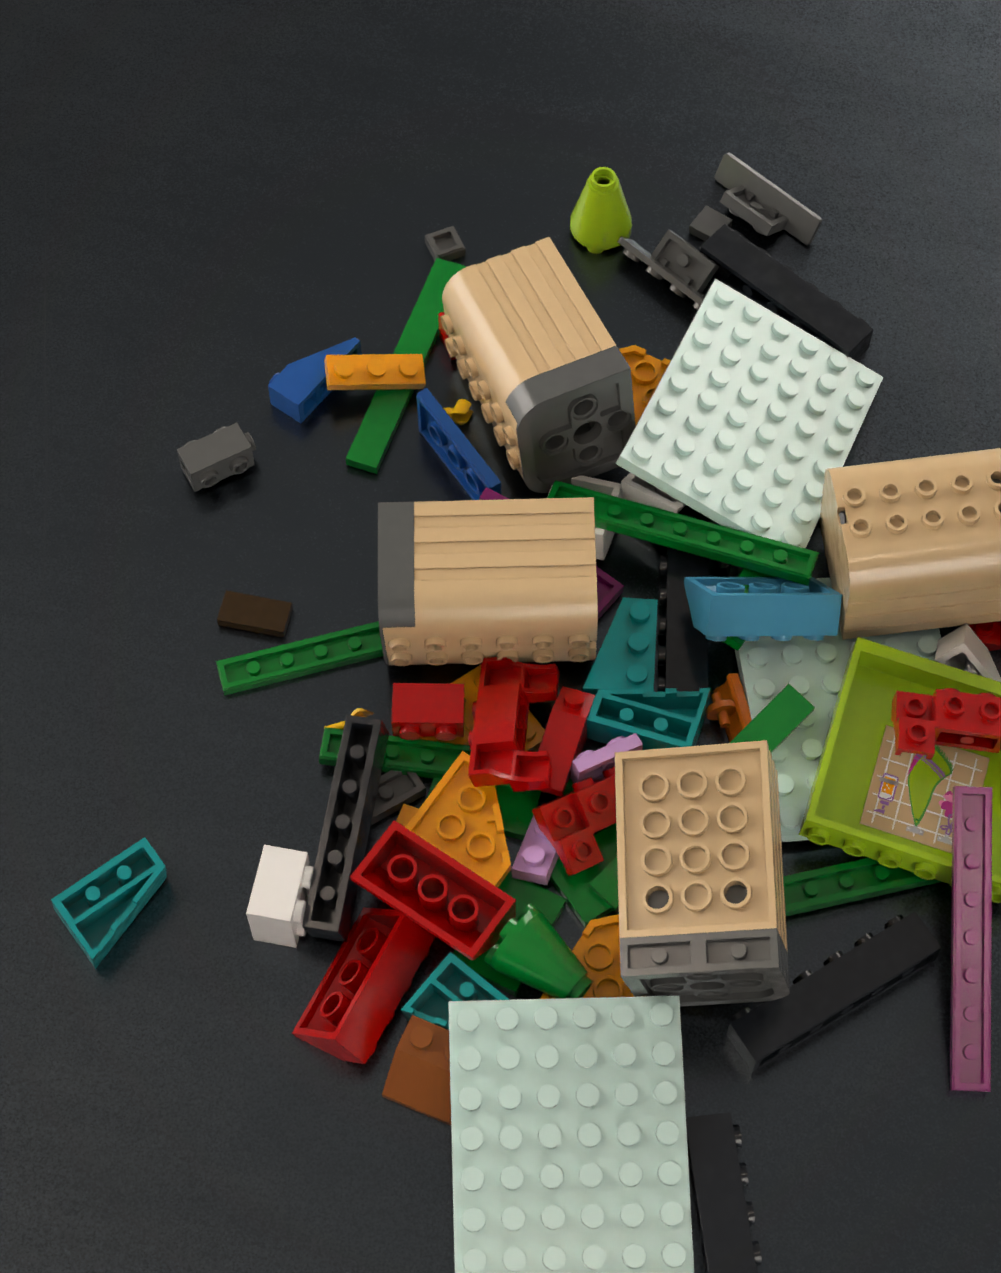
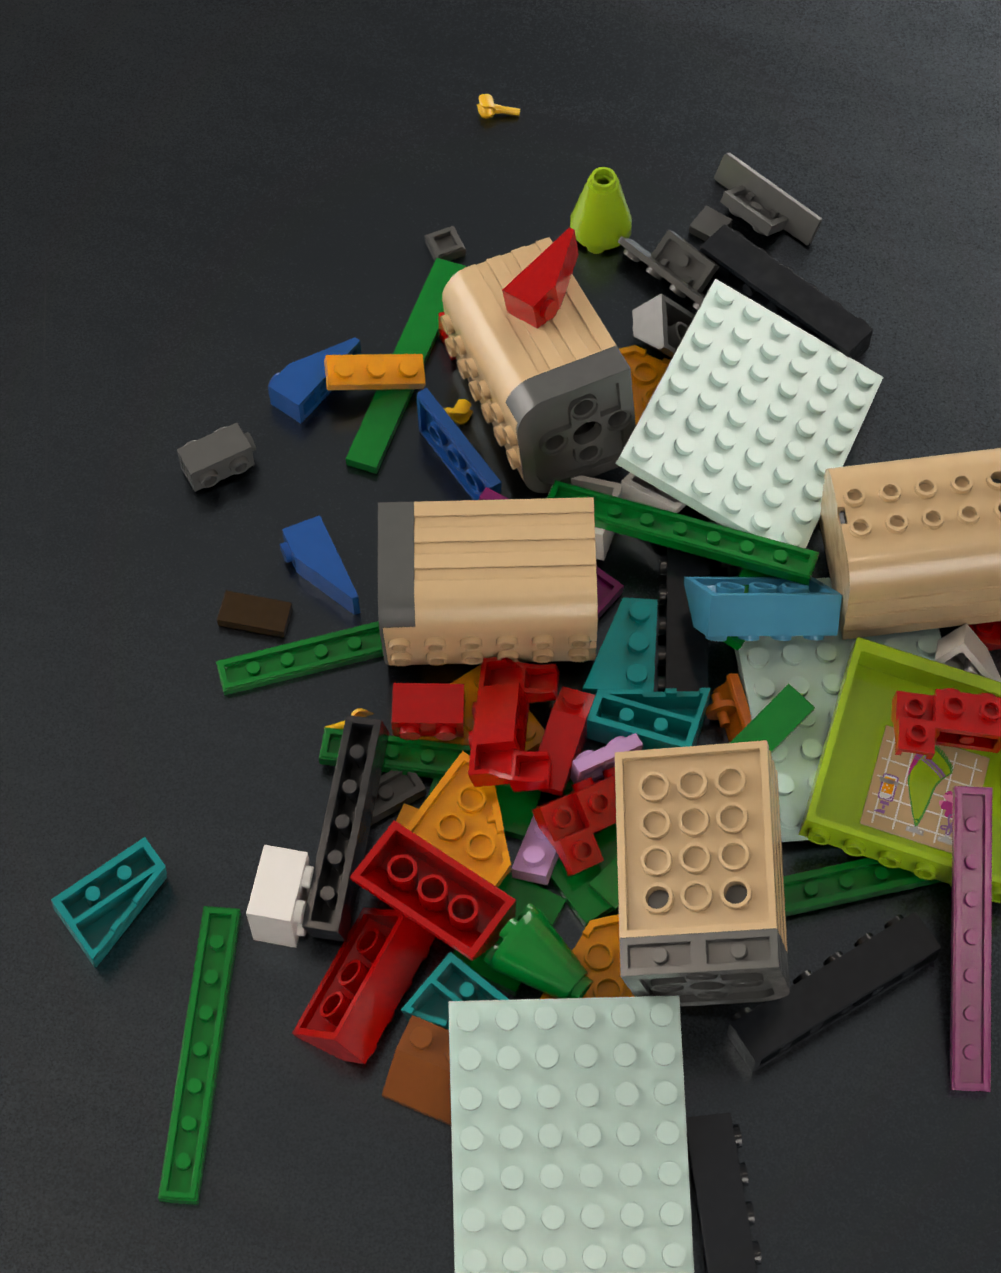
(200, 1056): none -> green tile
(318, 561): none -> blue slope
(488, 109): none -> yellow hand
(541, 286): none -> red slope
(661, 324): none -> dark grey slope

